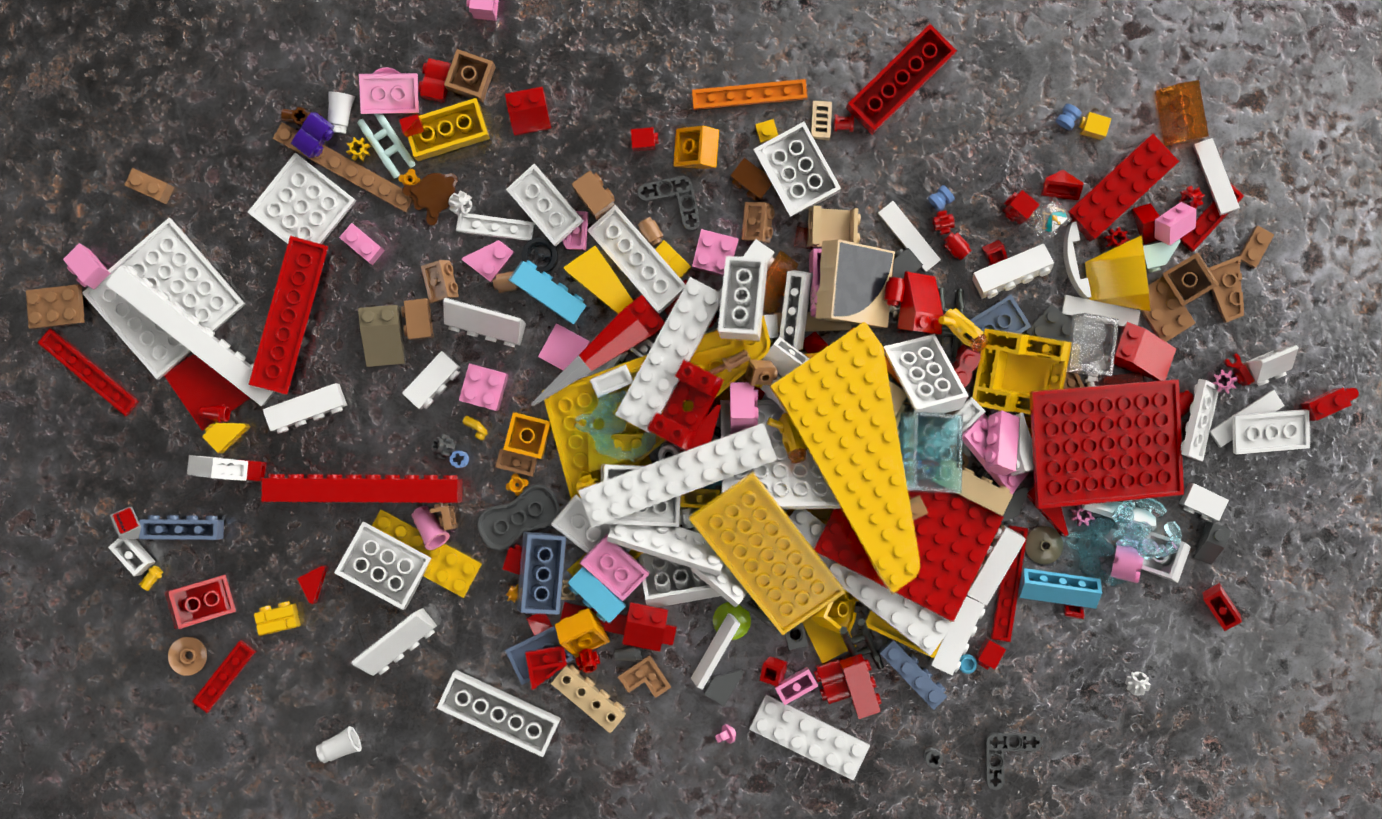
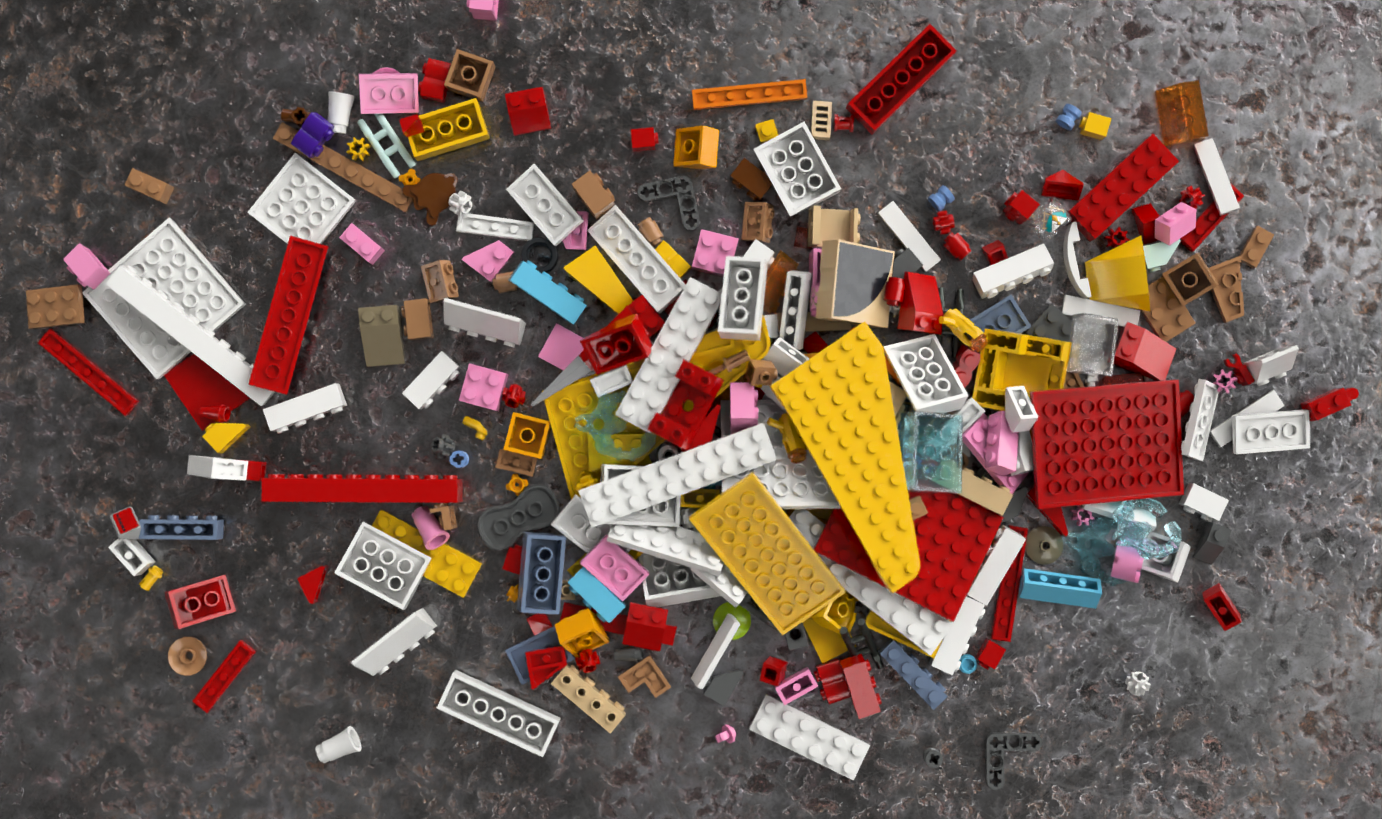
(277, 619): yellow brick -> none
(513, 396): none -> red gear
(617, 344): none -> red slope
(1019, 409): none -> white slope
(1074, 612): red slope -> none

